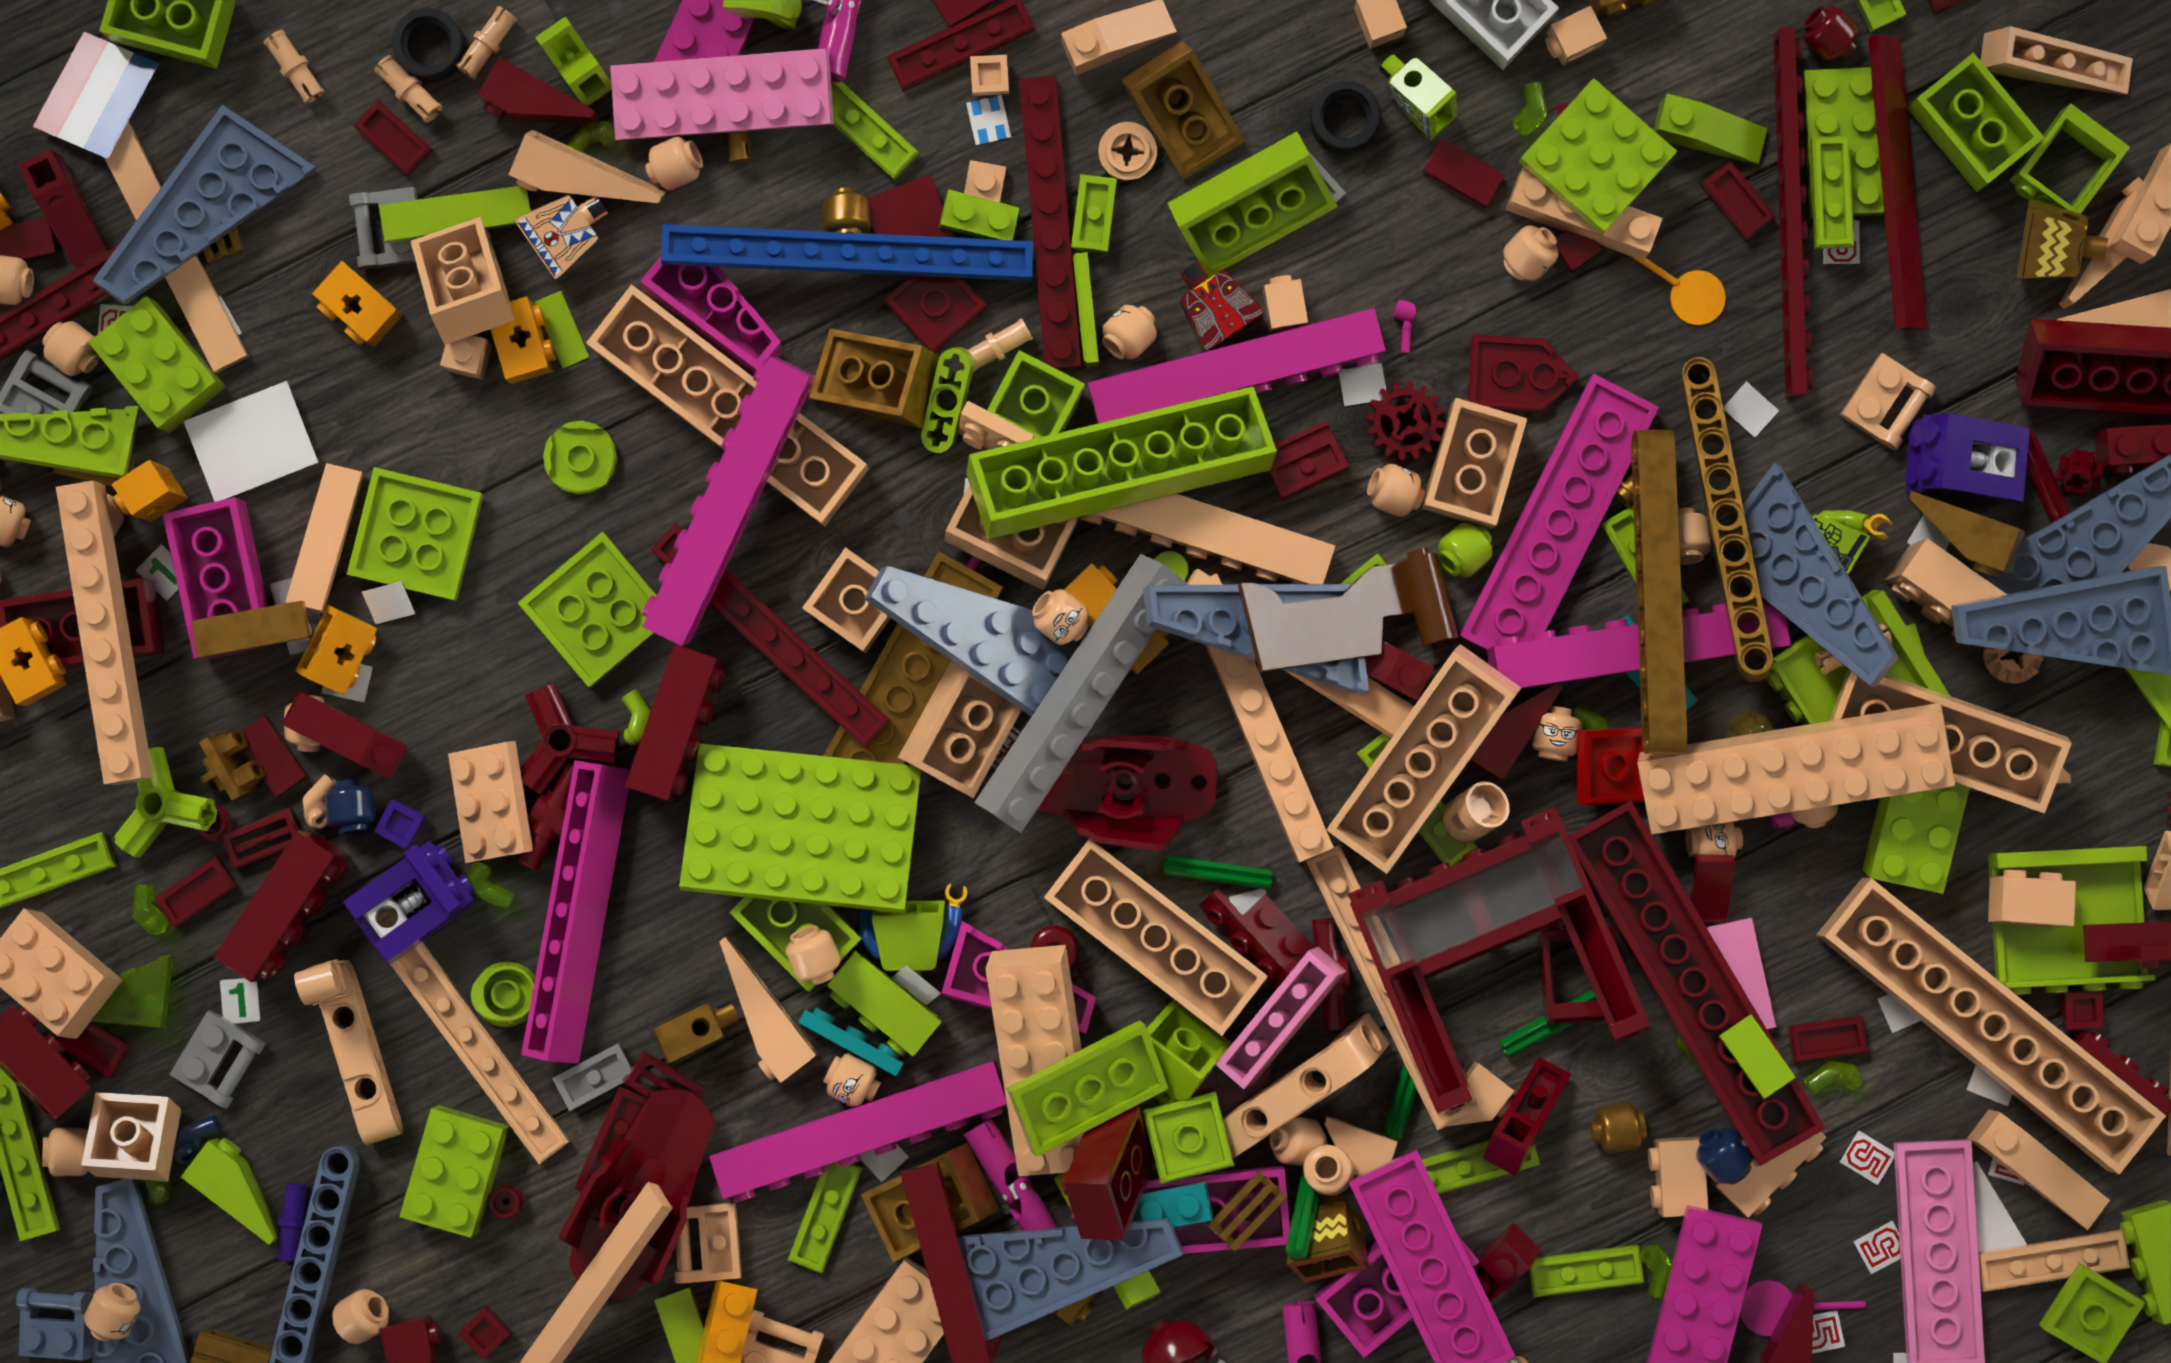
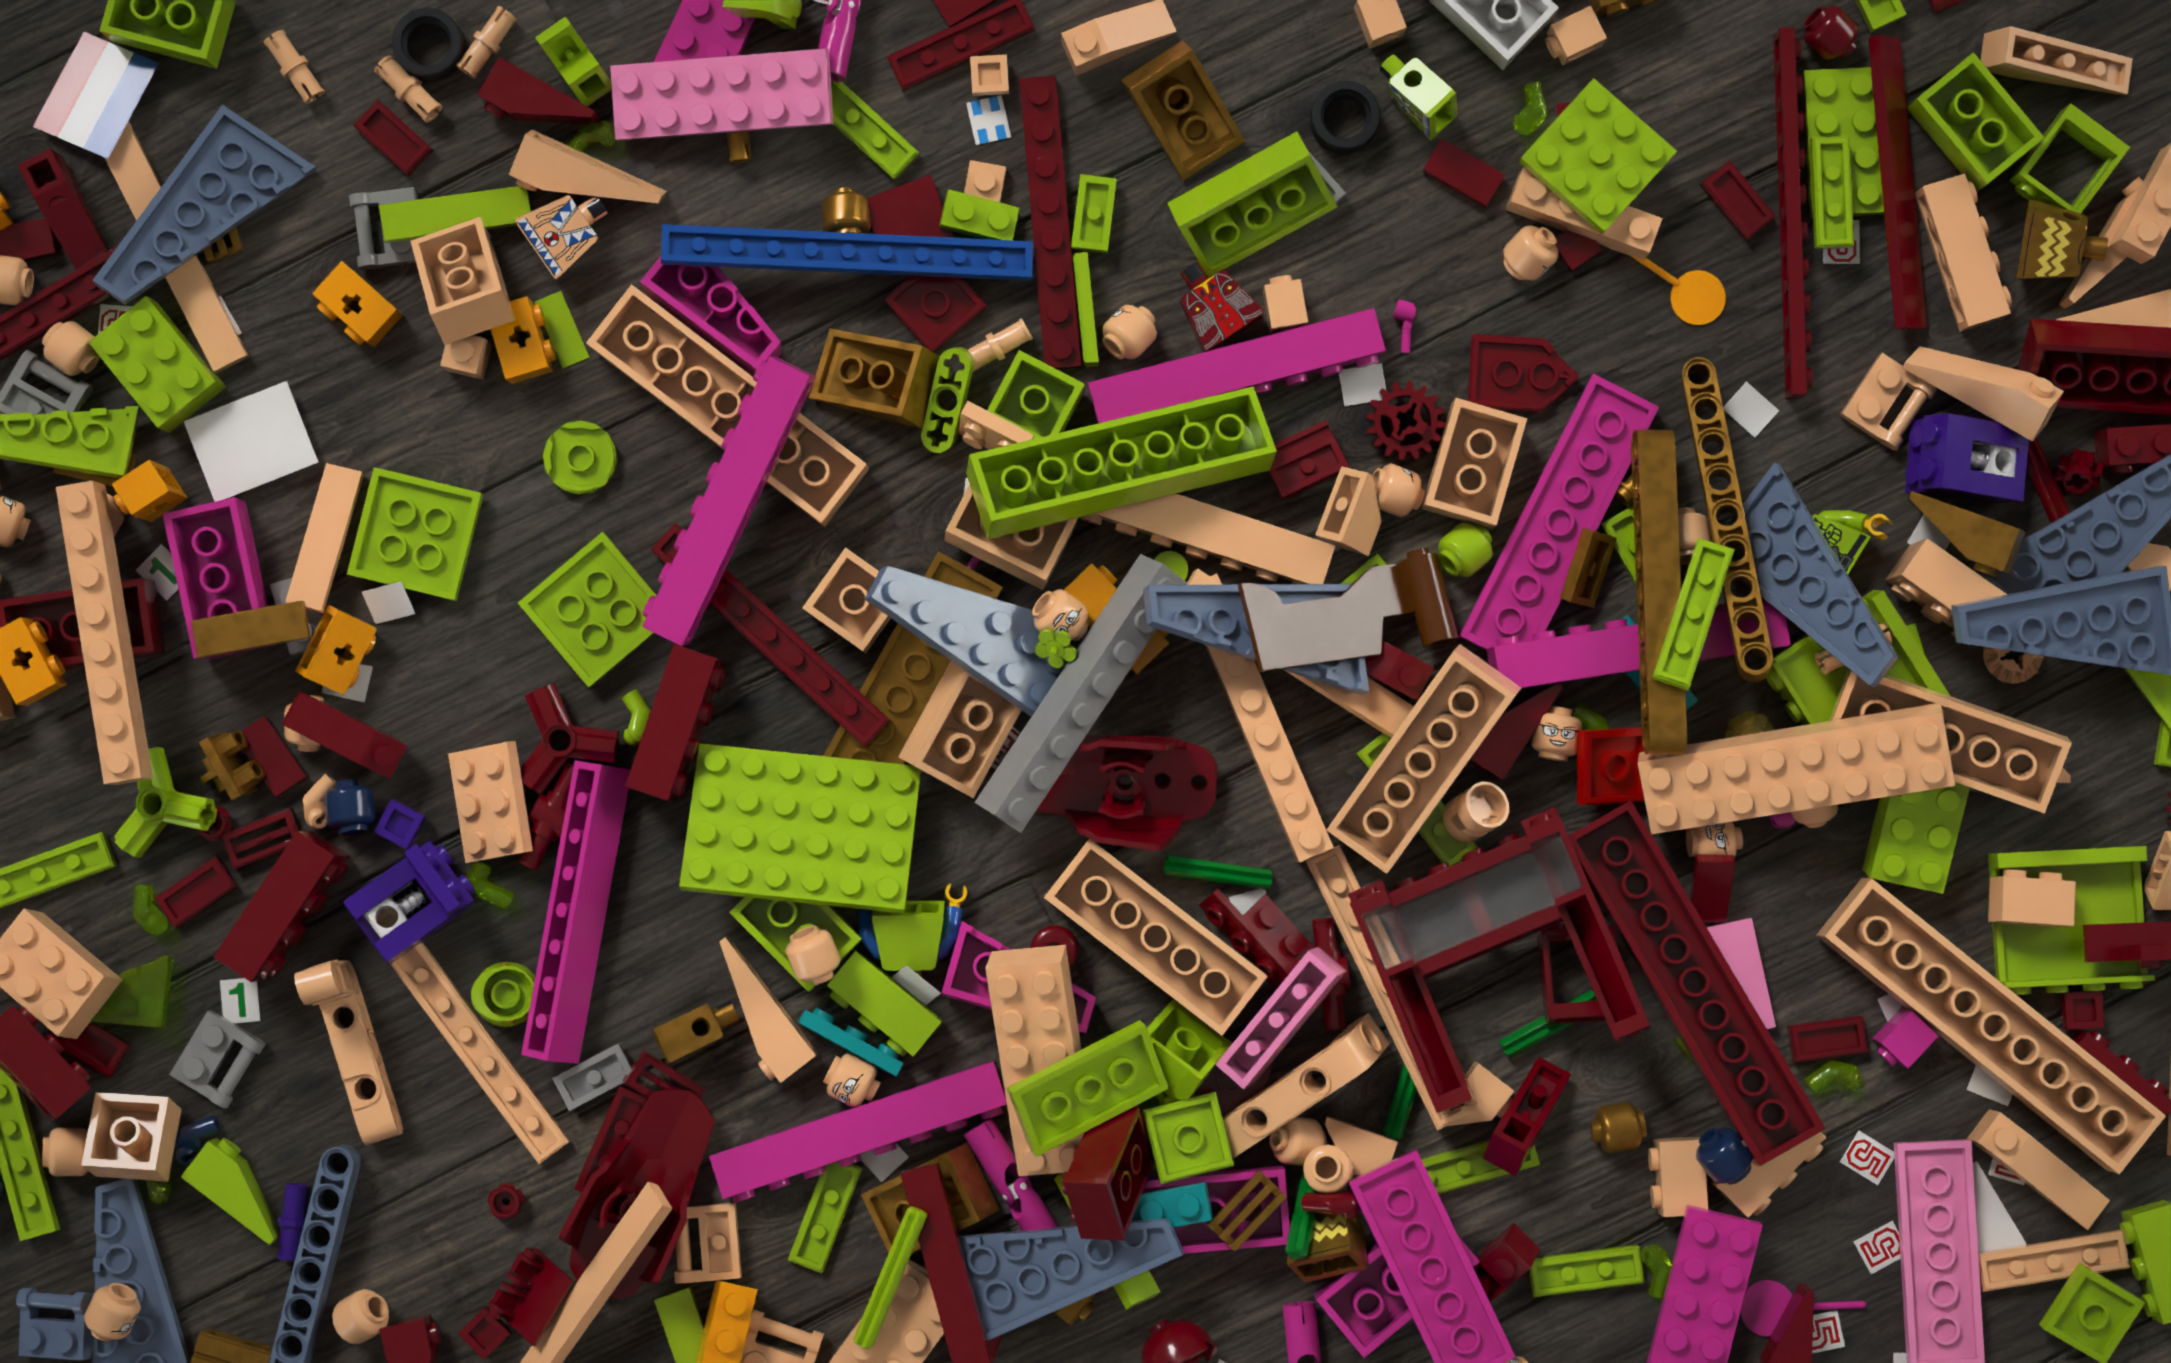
(454, 1171): lime brick -> none
(532, 1296): none -> dark red hinge
(674, 163): light nougat head -> none
(890, 1277): none -> lime axle
(1055, 647): none -> lime plant
(1141, 141): light nougat gear -> none
(1332, 1203): none -> dark red arm
(1351, 512): none -> light nougat slope
(1588, 567): none -> pearl gold tile
(1693, 614): none -> lime tile
(1709, 129): lime slope -> none
(1757, 1056): lime tile -> none
(1904, 1038): none -> dark pink brick
(1963, 252): none -> light nougat brick
(2000, 392): none -> light nougat slope

